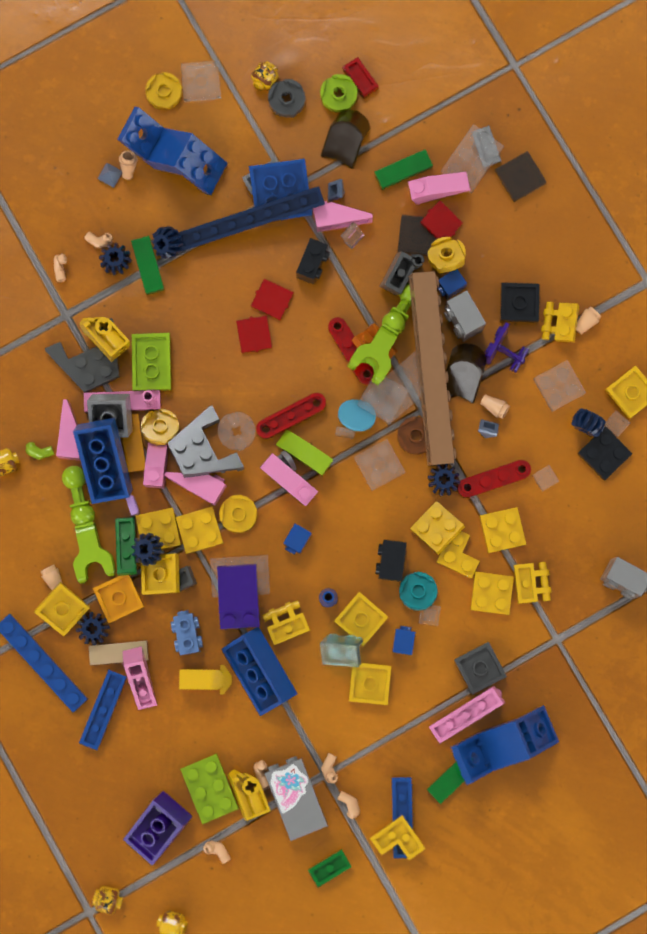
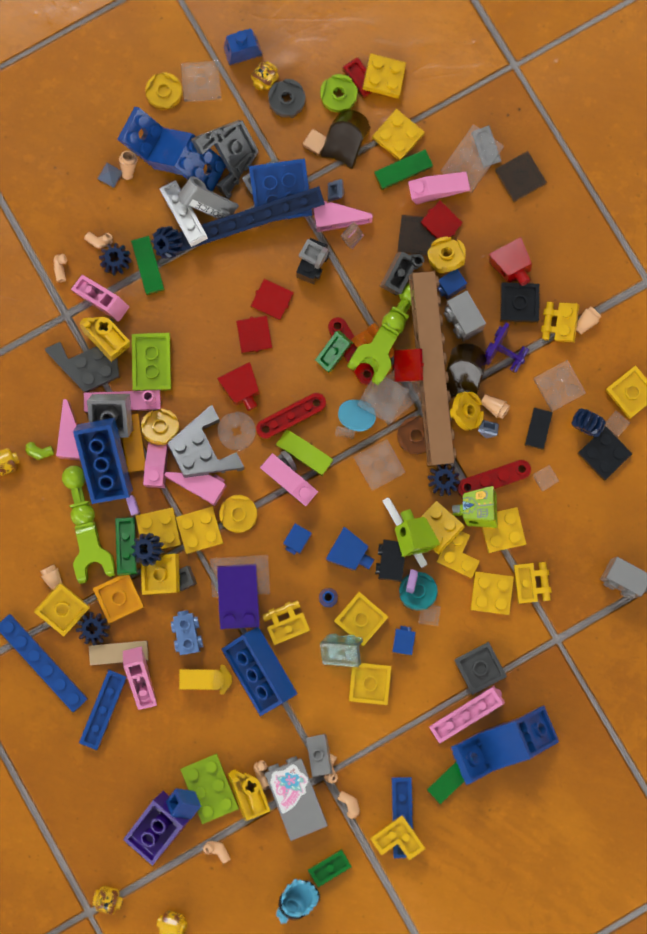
(100, 298): none -> bright pink slope
(183, 803): none -> blue brick
(184, 215): none -> white tile
(197, 196): none -> light grey door
(235, 149): none -> dark grey wing
(241, 46): none -> blue torso
(241, 386): none -> red torso
(297, 900): none -> medium azure hair
(314, 142): none -> light nougat tile
(314, 253): none -> light grey tile
(319, 755): none -> light grey plate
(334, 351): none -> green plate
(349, 551): none -> blue torso
(384, 76): none -> yellow plate
(397, 519): none -> white tile
(398, 135): none -> yellow plate
(408, 365): none -> red piece
(412, 581): none -> lavender tile
(415, 535): none -> lime torso
(467, 410): none -> yellow plate
(478, 508): none -> lime torso
(512, 262): none -> torso
(538, 428): none -> black tile

